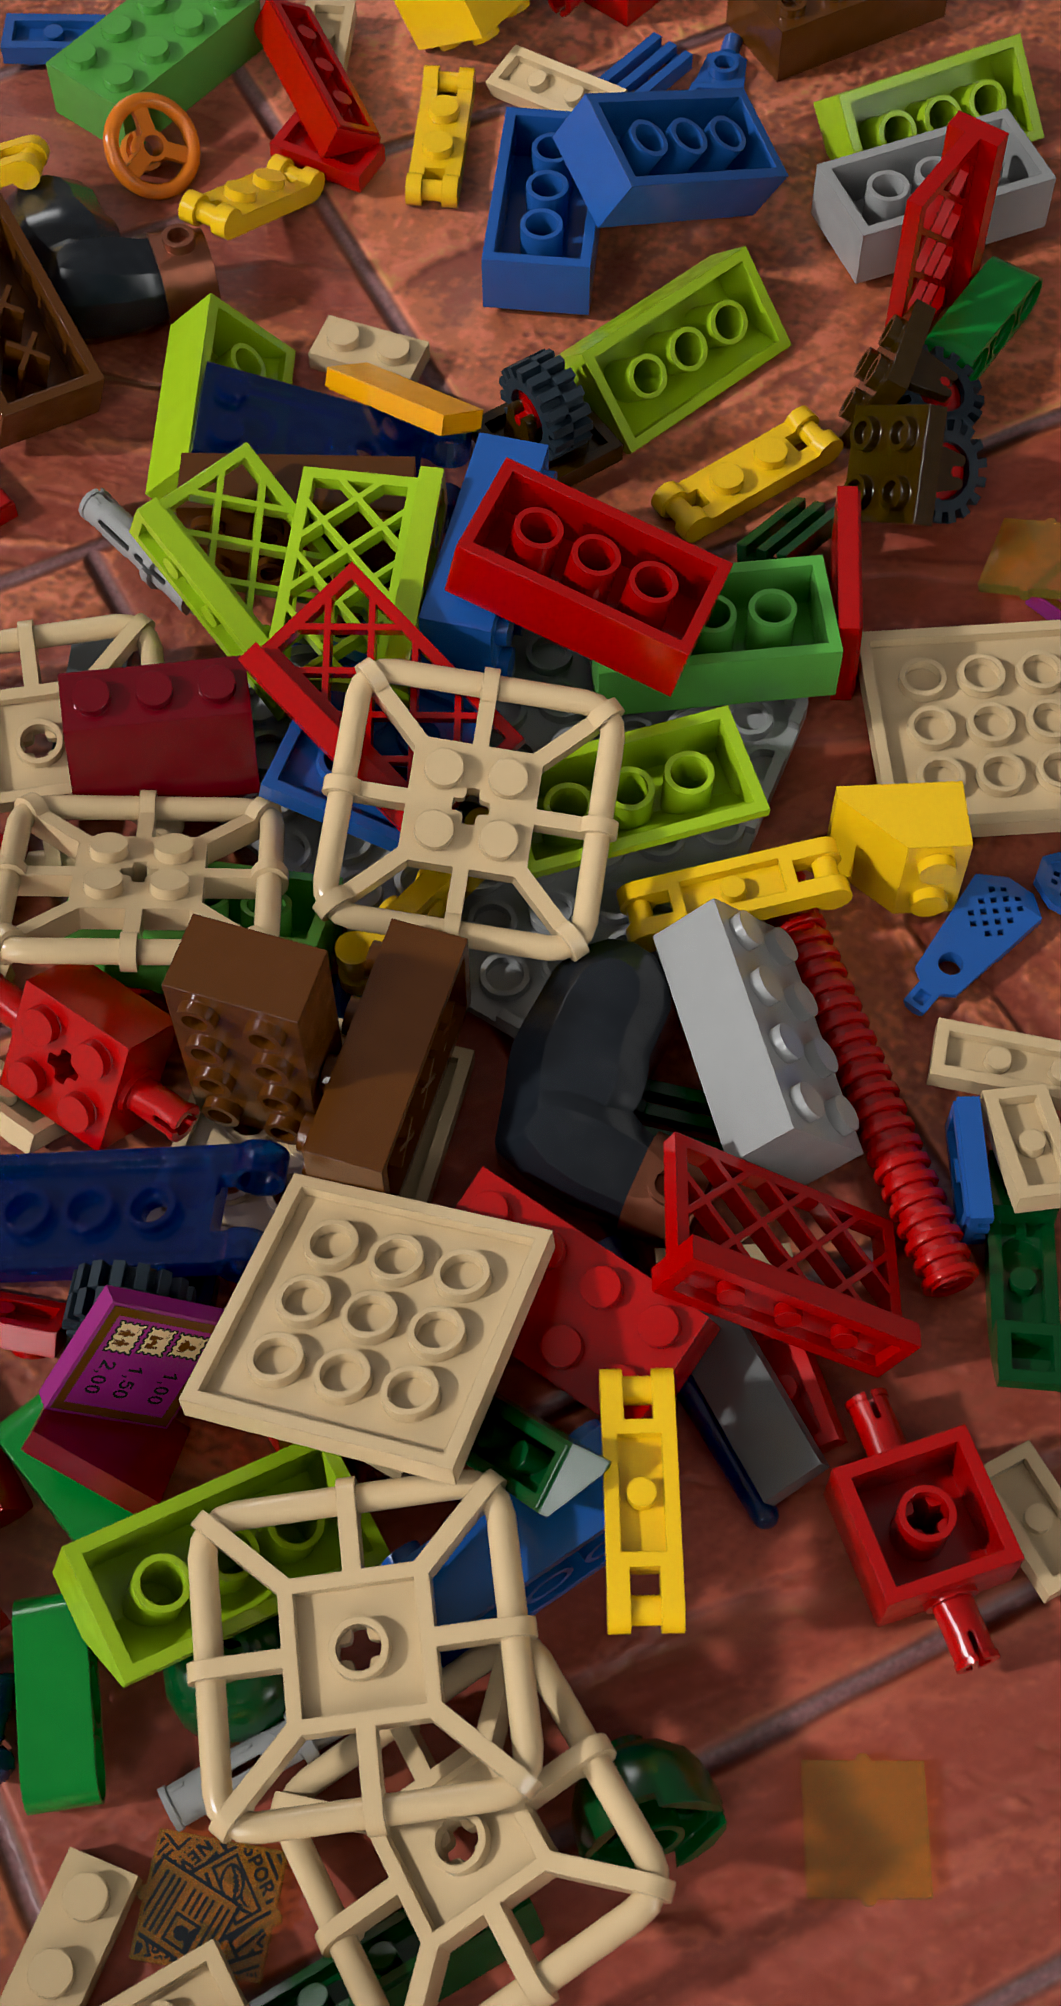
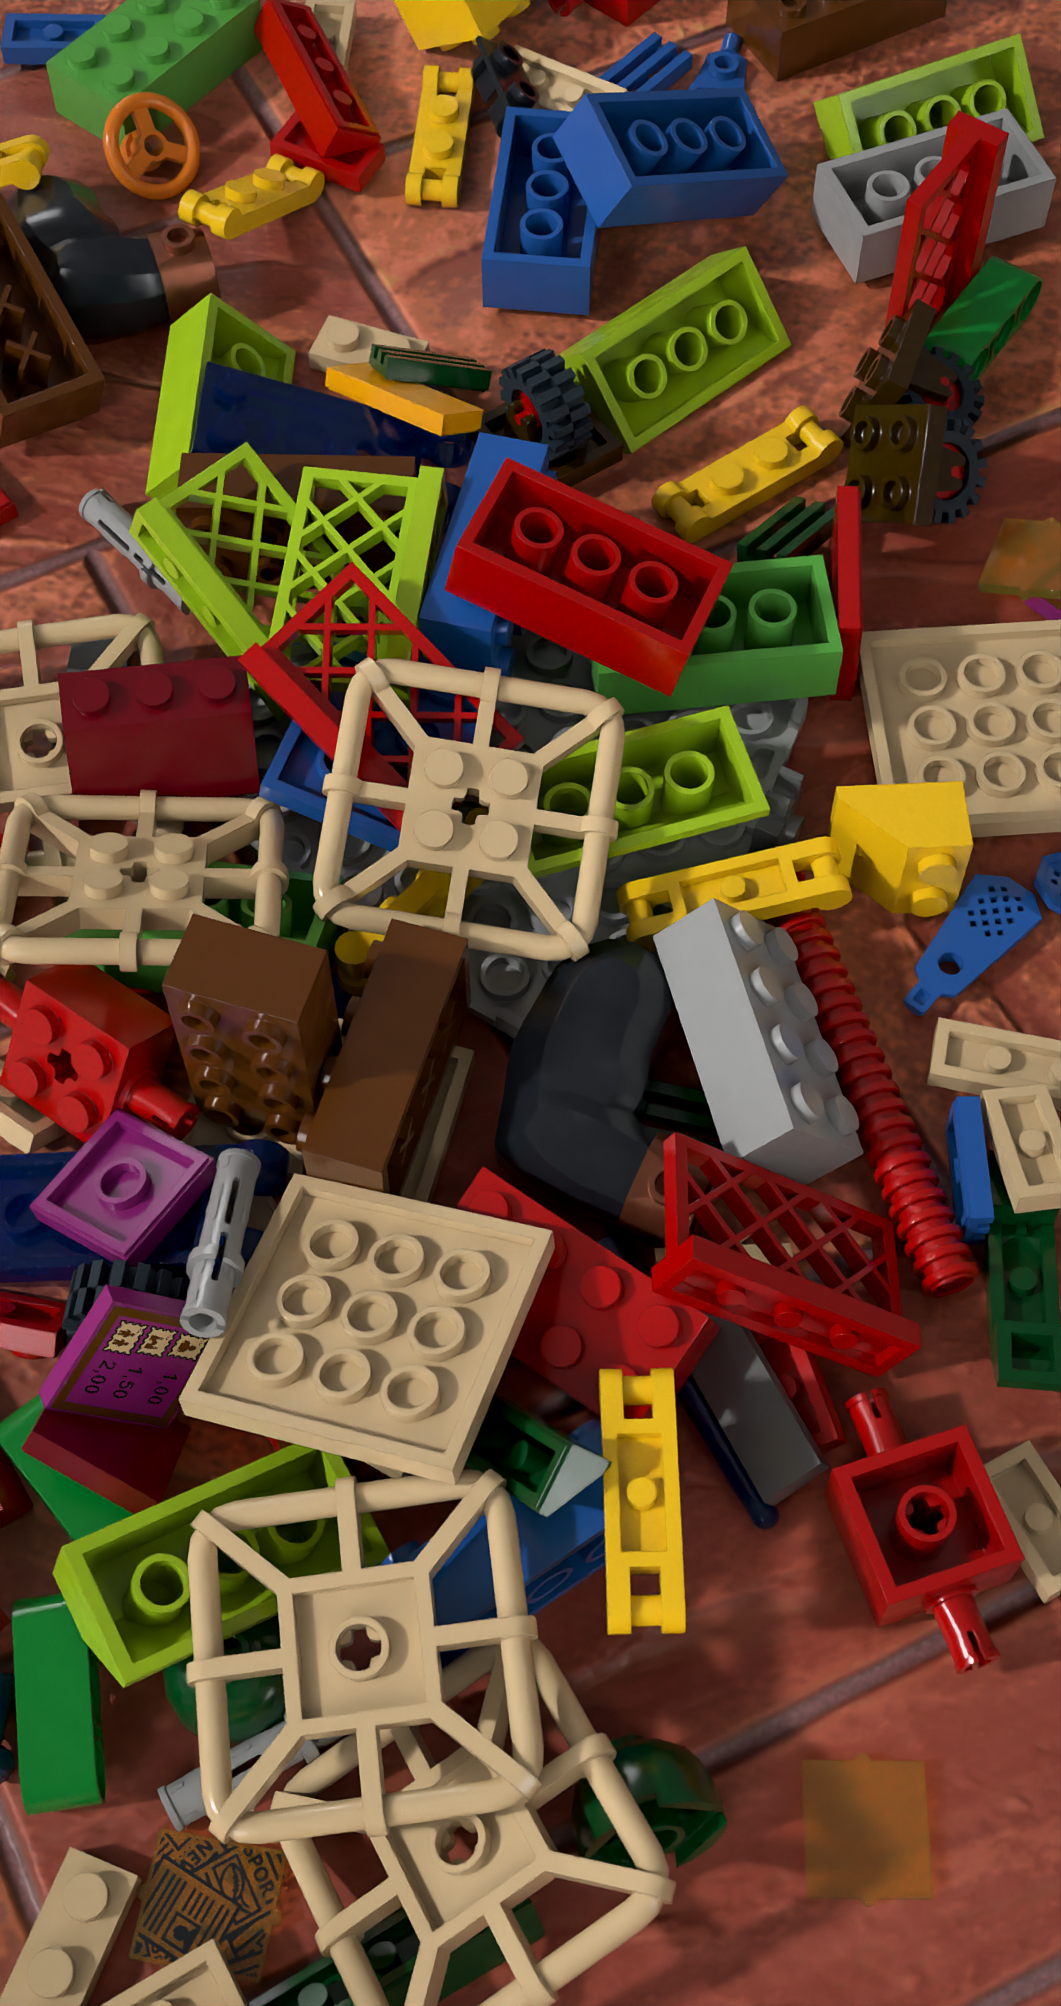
(125, 1189): none -> magenta tile
(207, 1298): none -> light grey pin
(429, 368): none -> dark green tile
(502, 80): none -> black hinge
(782, 823): none -> dark grey plate

